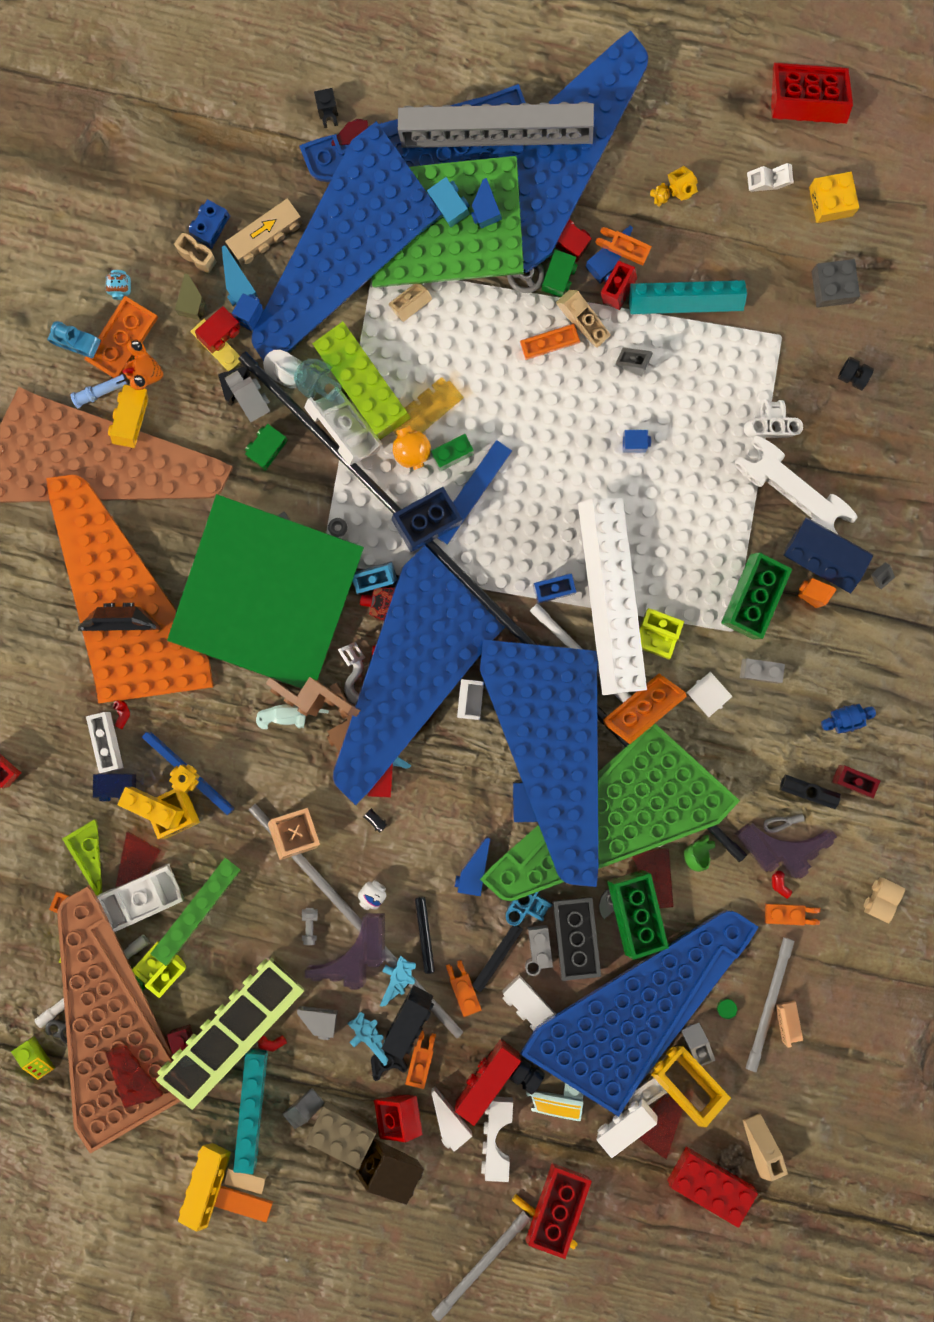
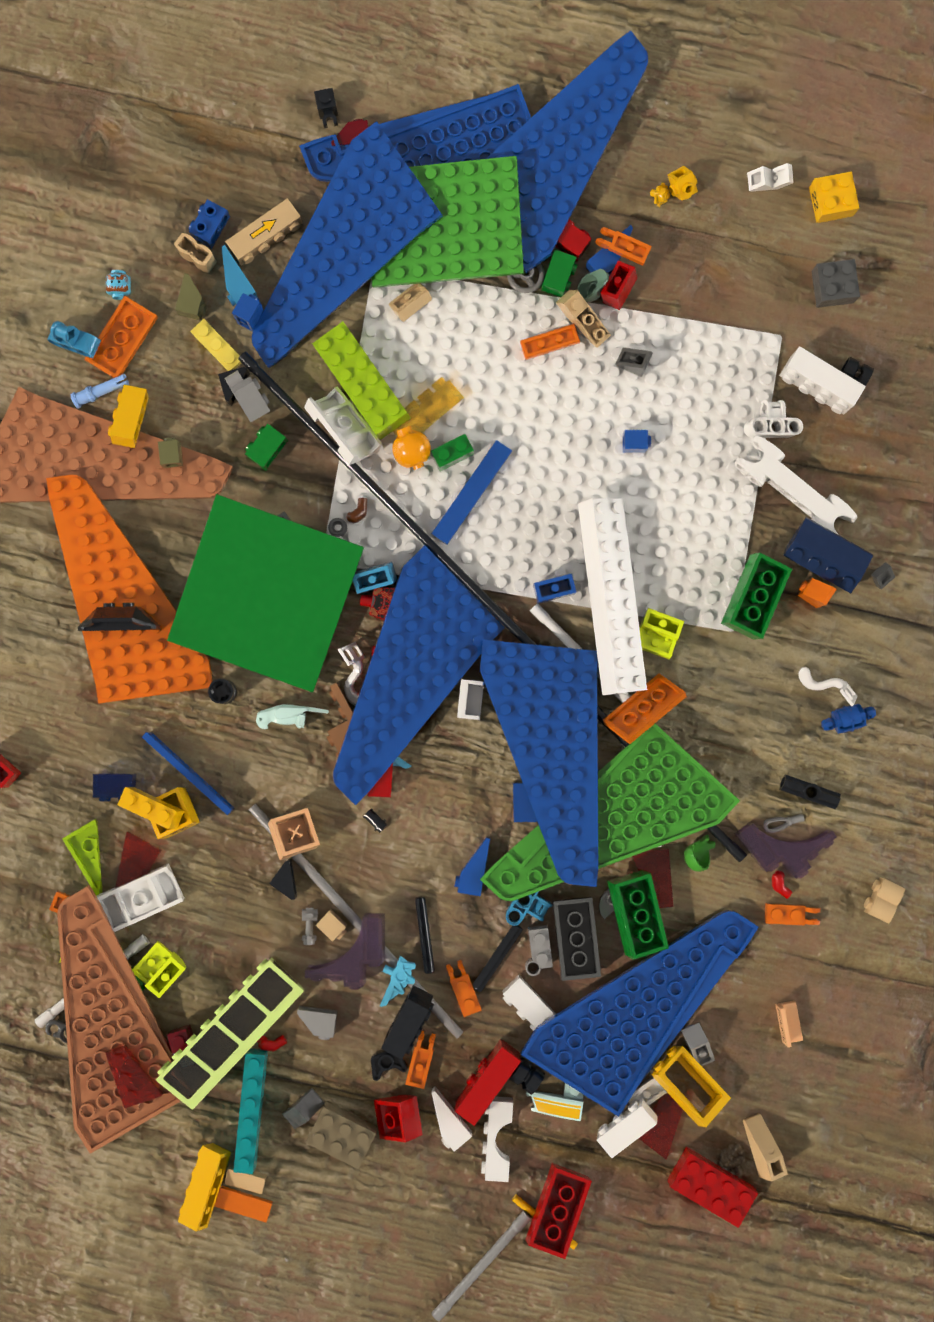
(33, 1058): lime slope -> none
(104, 742): white brick -> none
(123, 712): red arm -> none
(143, 369): orange head -> none
(170, 453): none -> olive brick
(191, 778): yellow brick -> none
(195, 912): bright green brick -> none
(218, 330): red brick -> none
(222, 691): none -> black wheel
(281, 367): white piece -> none
(285, 881): none -> black slope
(312, 378): clear light blue container -> none
(312, 697): medium nougat bracket -> none
(332, 925): none -> tan brick
(359, 513): none -> reddish brown arm
(367, 1033): medium azure piece -> none
(372, 895): white head -> none
(389, 1172): dark brown slope -> none
(426, 519): dark blue brick -> none
(448, 201): dark azure brick -> none
(485, 206): blue slope -> none
(496, 125): light grey brick -> none
(592, 285): none -> sand green cap
(687, 297): teal brick -> none
(709, 694): white piece -> none
(726, 1008): green tile -> none
(755, 1053): light grey piece -> none
(762, 671): light grey brick -> none
(807, 680): none -> white piece
(811, 93): red slope -> none
(821, 381): none -> white brick
(856, 781): dark red brick -> none

